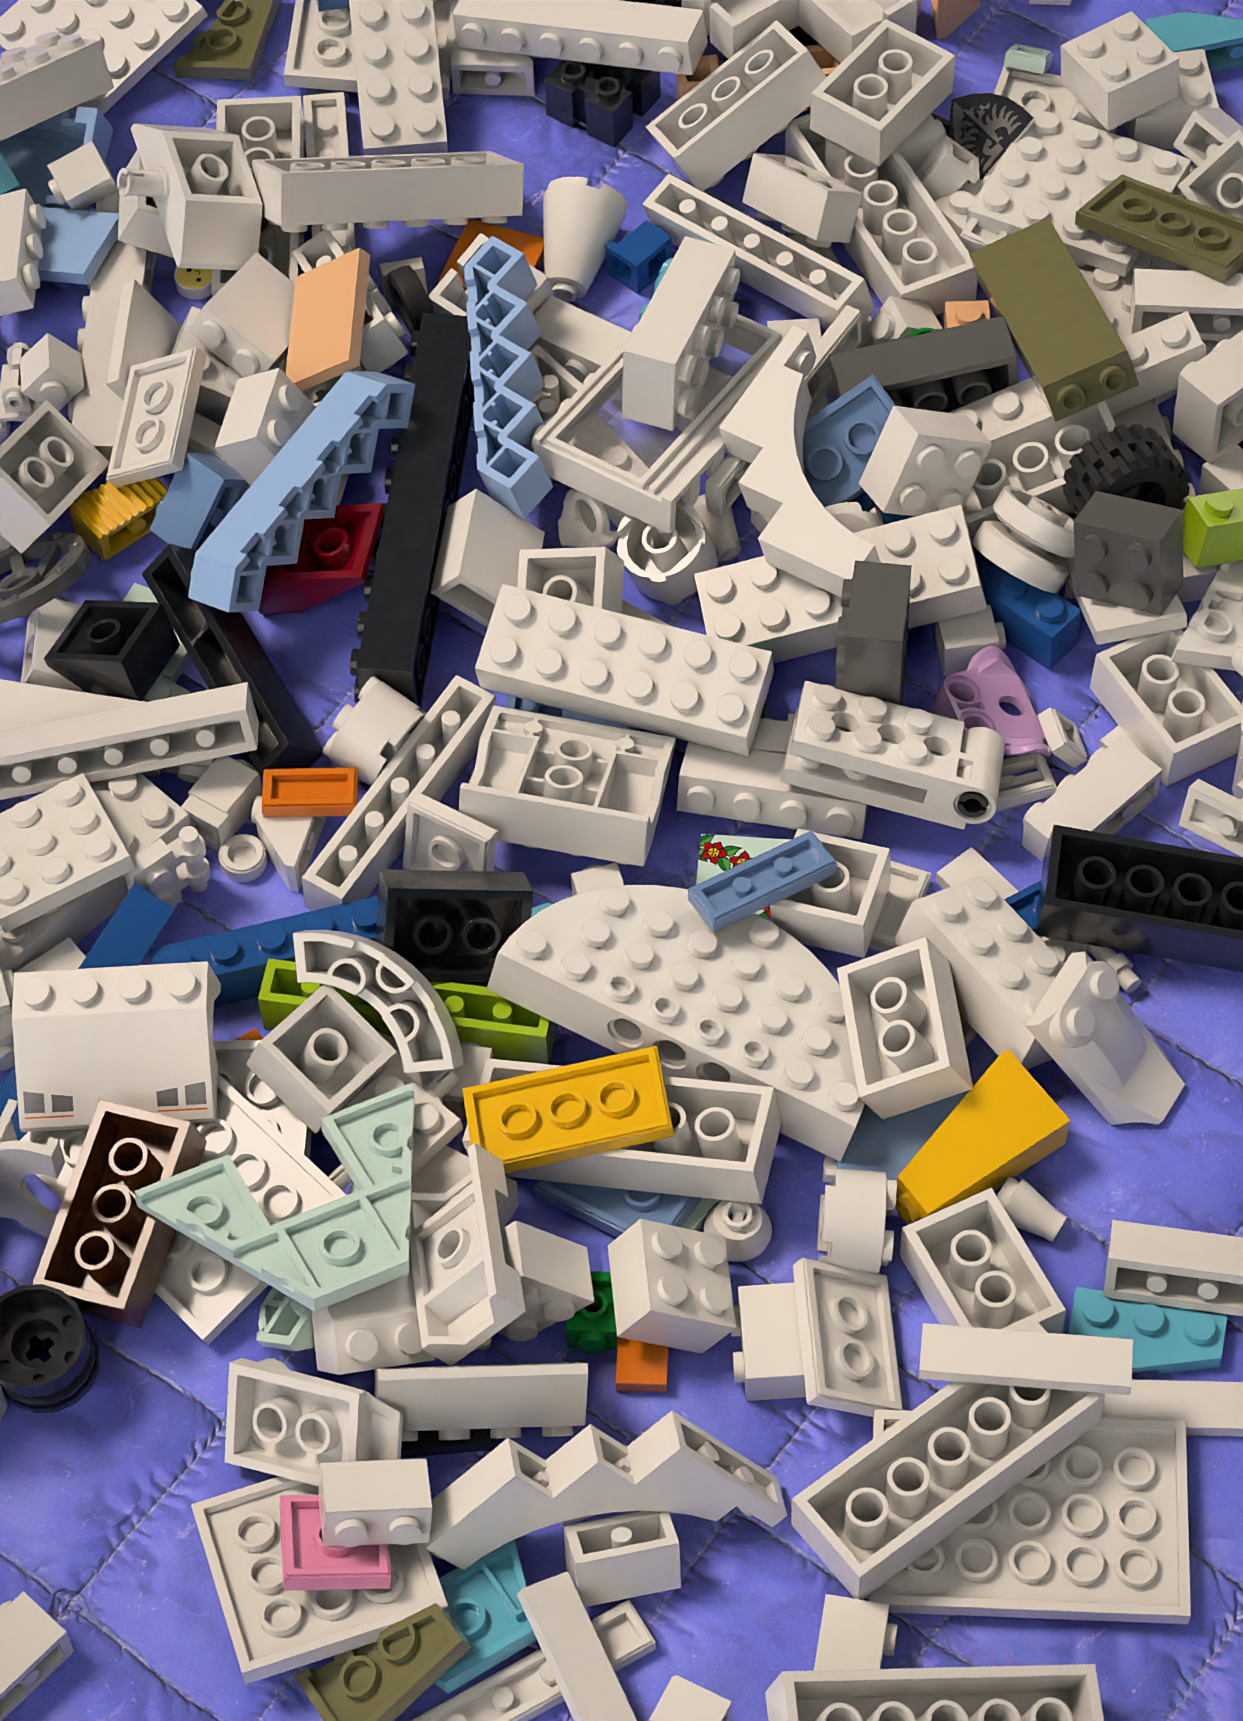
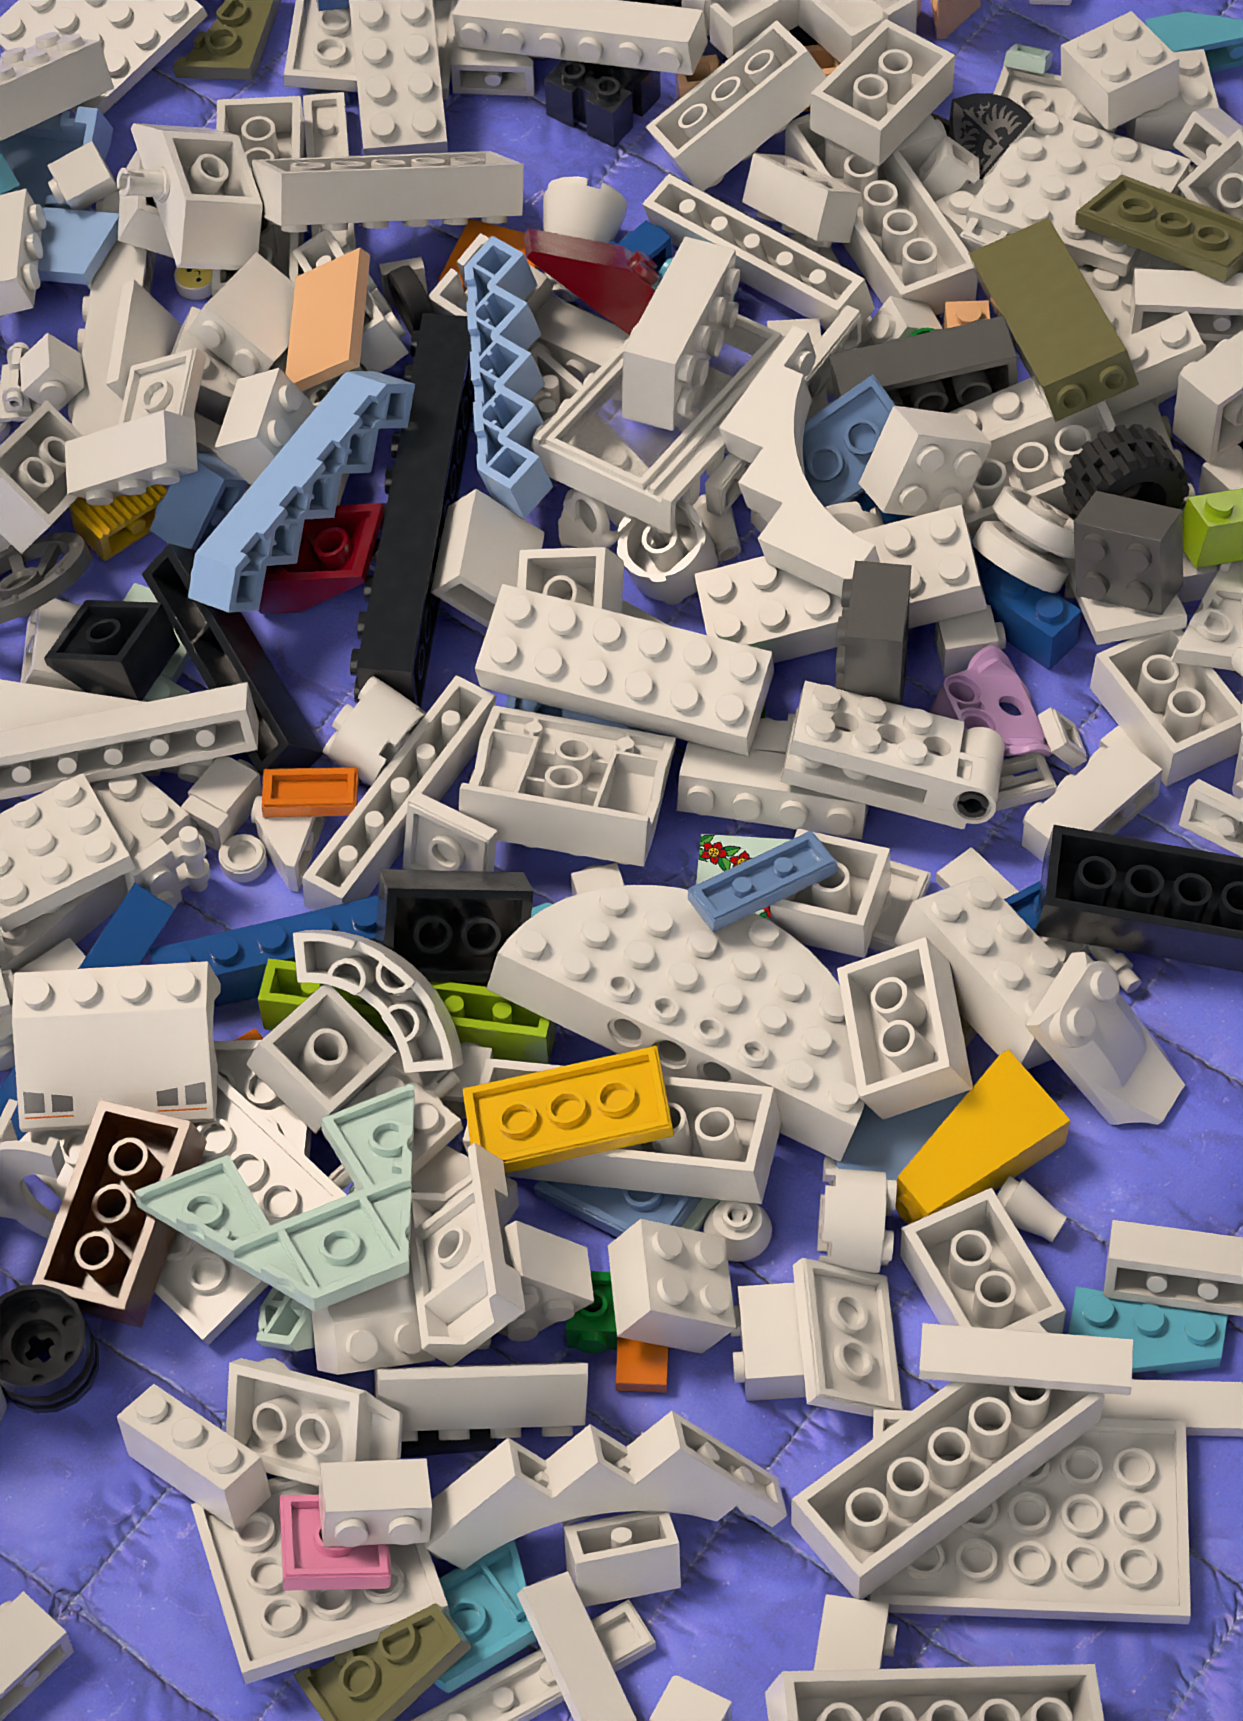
(131, 457): none -> white brick
(194, 1456): none -> white brick
(598, 273): none -> dark red slope

